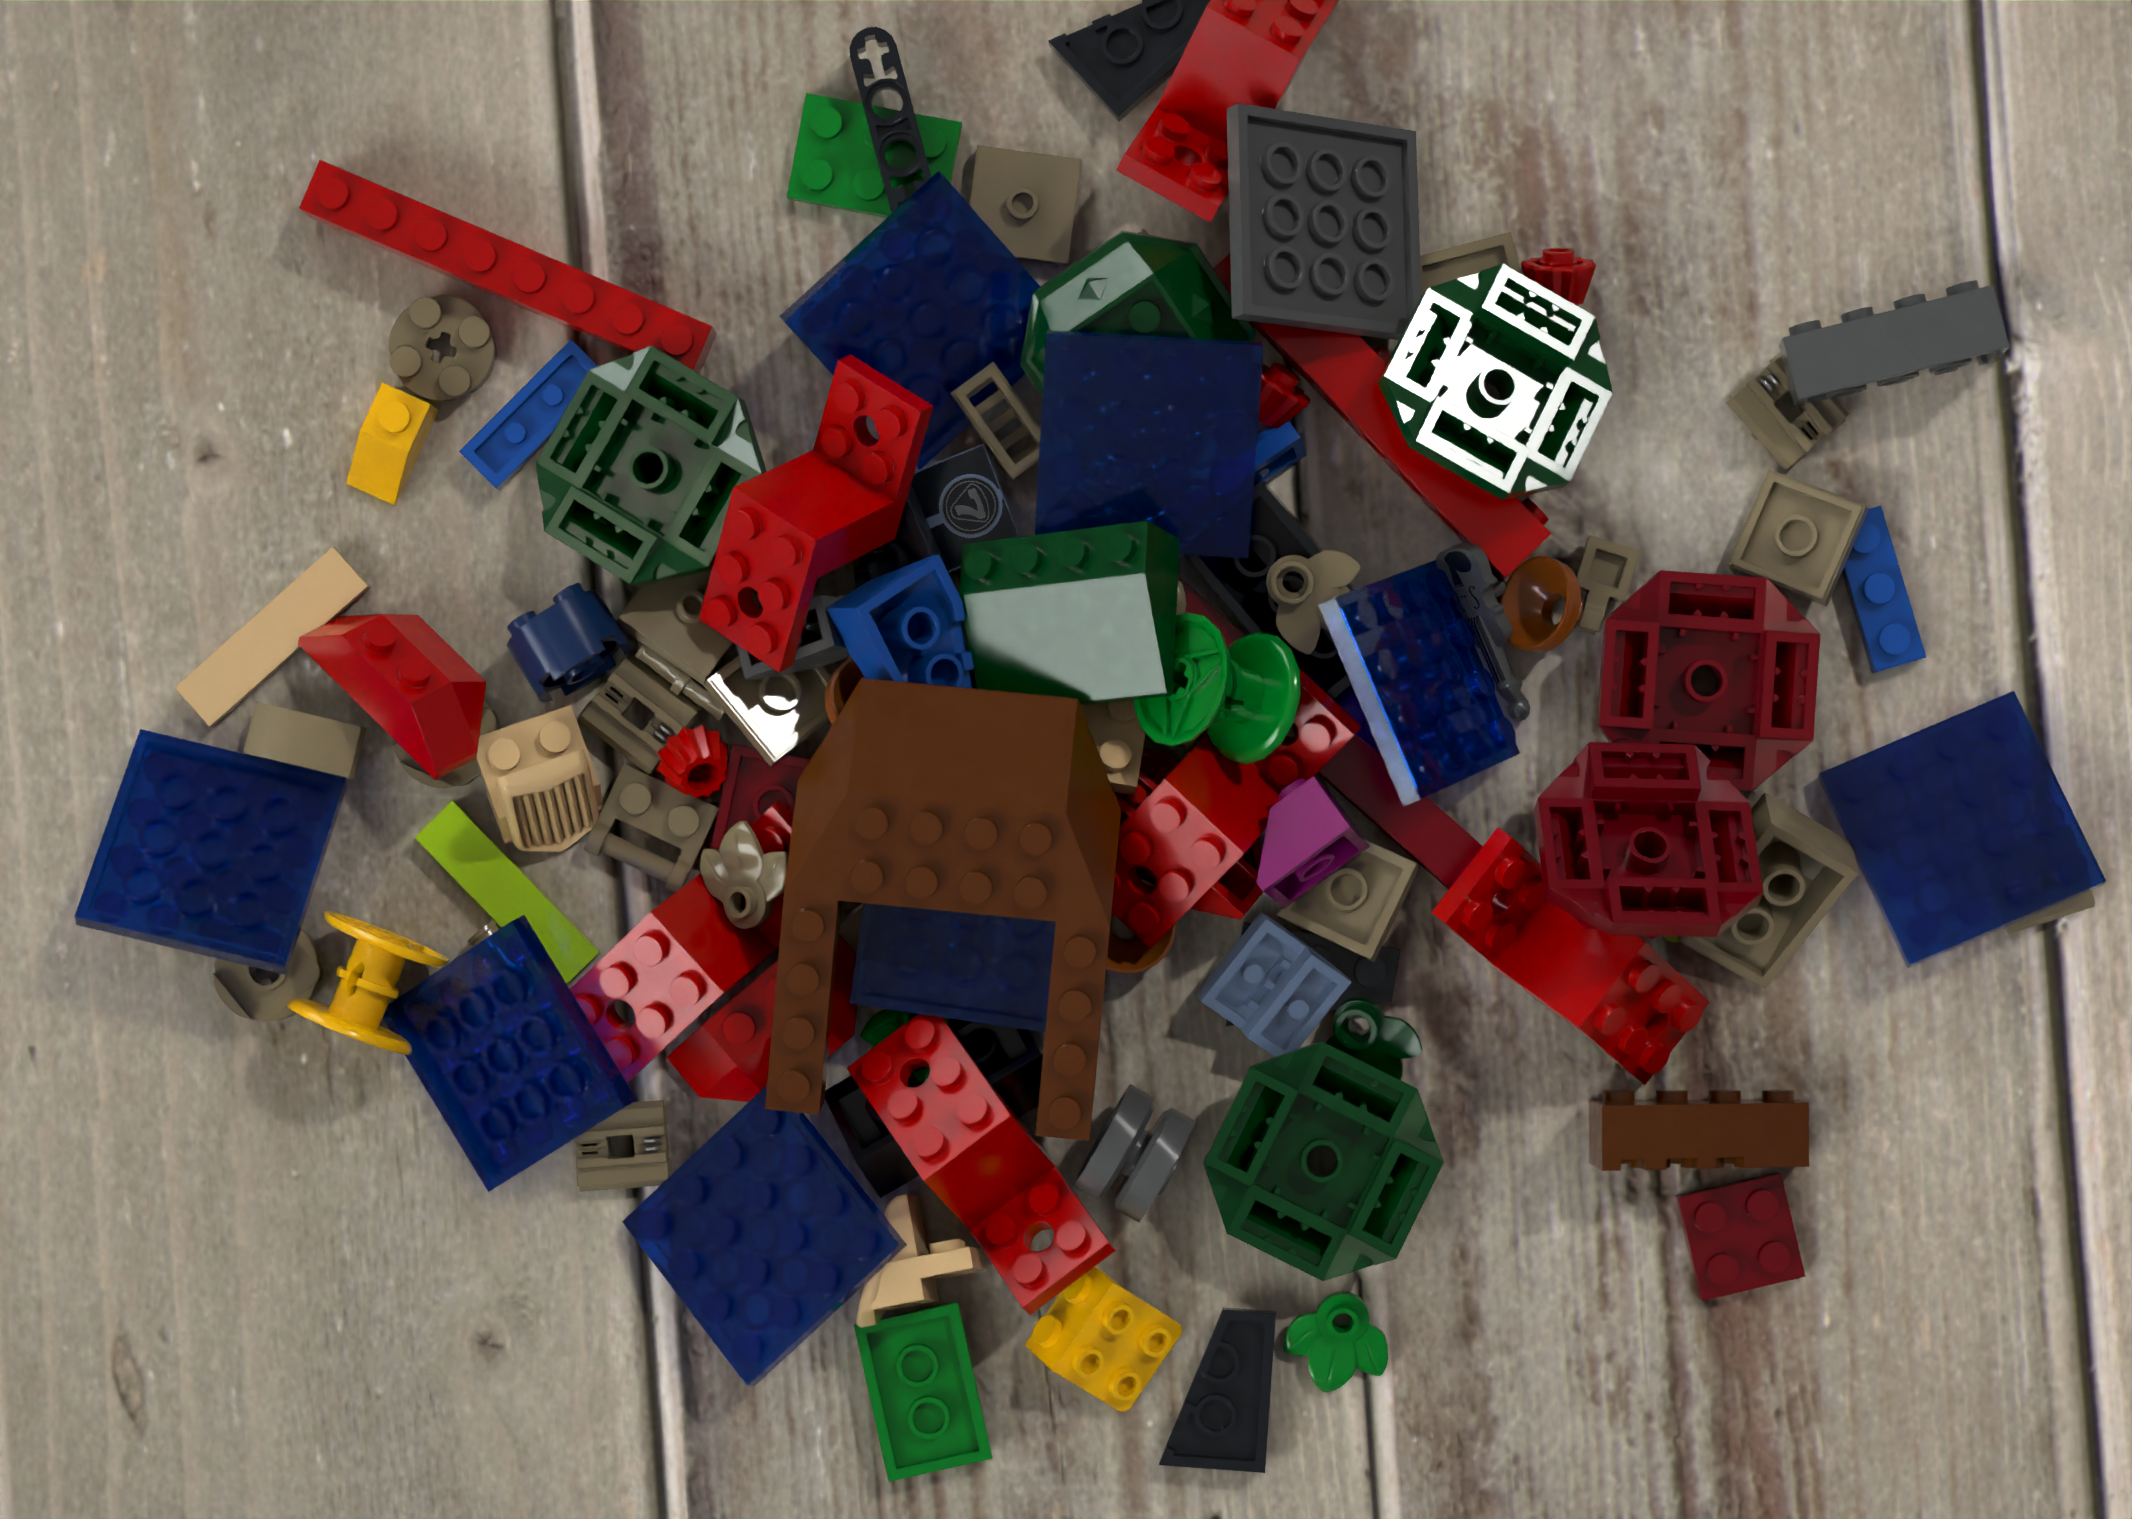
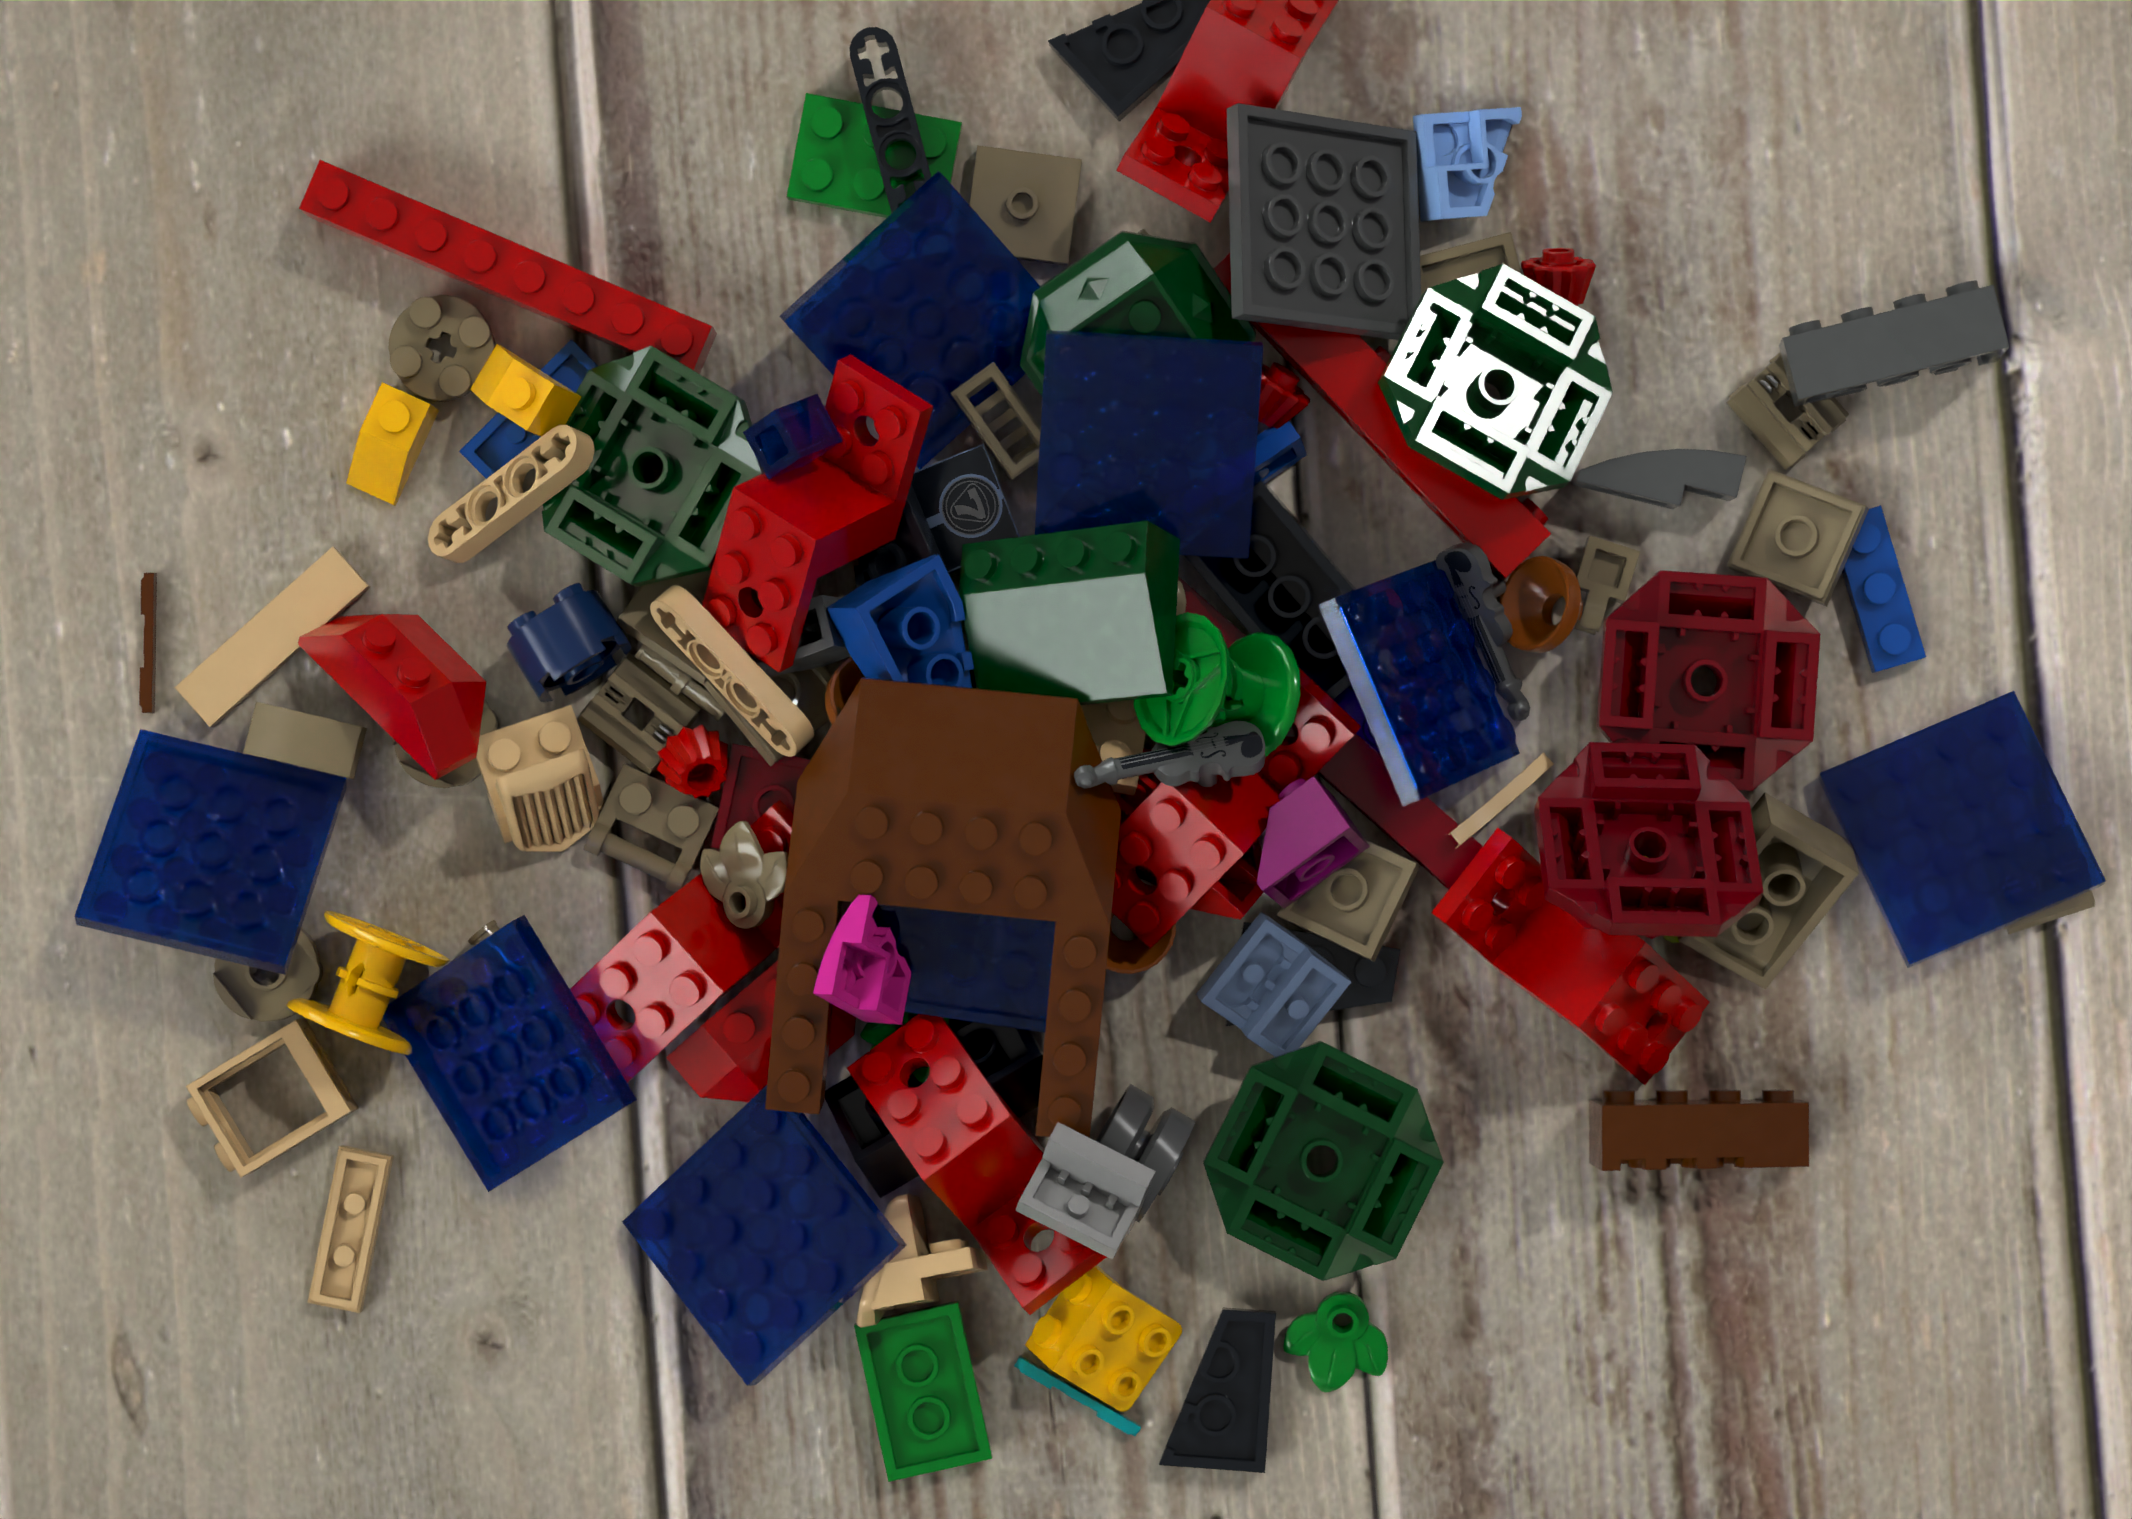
(148, 672): none -> reddish brown piece
(318, 1071): none -> tan window
(350, 1229): none -> tan tile
(463, 527): none -> tan beam
(503, 887): lime tile -> none
(523, 392): none -> yellow slope
(645, 1168): dark tan piece -> none
(732, 670): none -> tan beam
(792, 436): none -> clear blue brick
(864, 968): none -> dark pink slope
(1086, 1191): none -> light grey bracket
(1103, 1411): none -> teal piece
(1224, 750): none -> dark grey piece
(1298, 612): dark tan plate -> none
(1382, 1044): dark green plate -> none
(1460, 160): none -> light blue slope
(1501, 799): none -> tan piece
(1664, 476): none -> dark grey slope
(1740, 1236): dark red plate -> none

